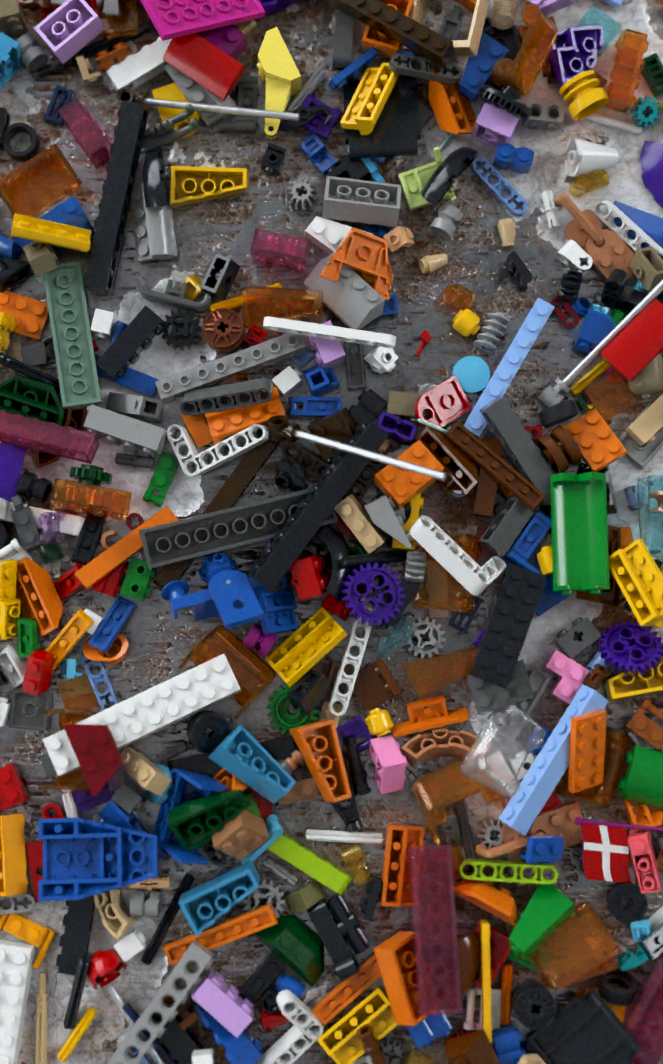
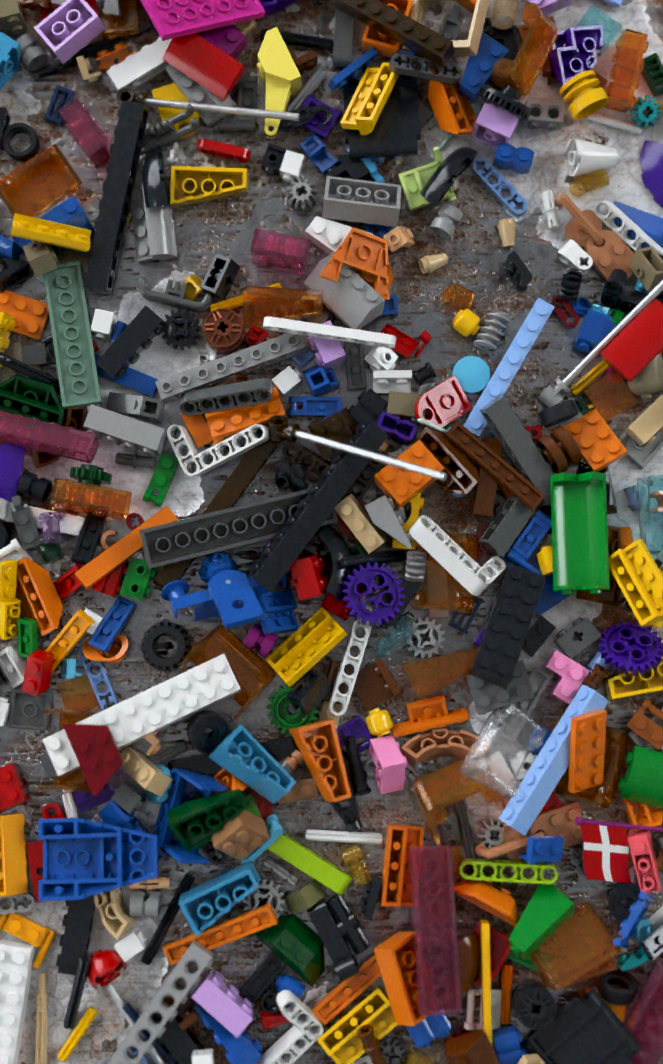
(149, 645): none -> black tyre
(155, 741): none -> light nougat bracket
(223, 150): none -> red beam
(291, 166): none -> white brick
(303, 40): none -> black axle
(304, 62): none -> reddish brown bracket
(392, 381): none -> white bracket
(404, 344): none -> red plate
(424, 374): none -> black bush
(537, 635): none -> black plate
(629, 926): none -> blue plate

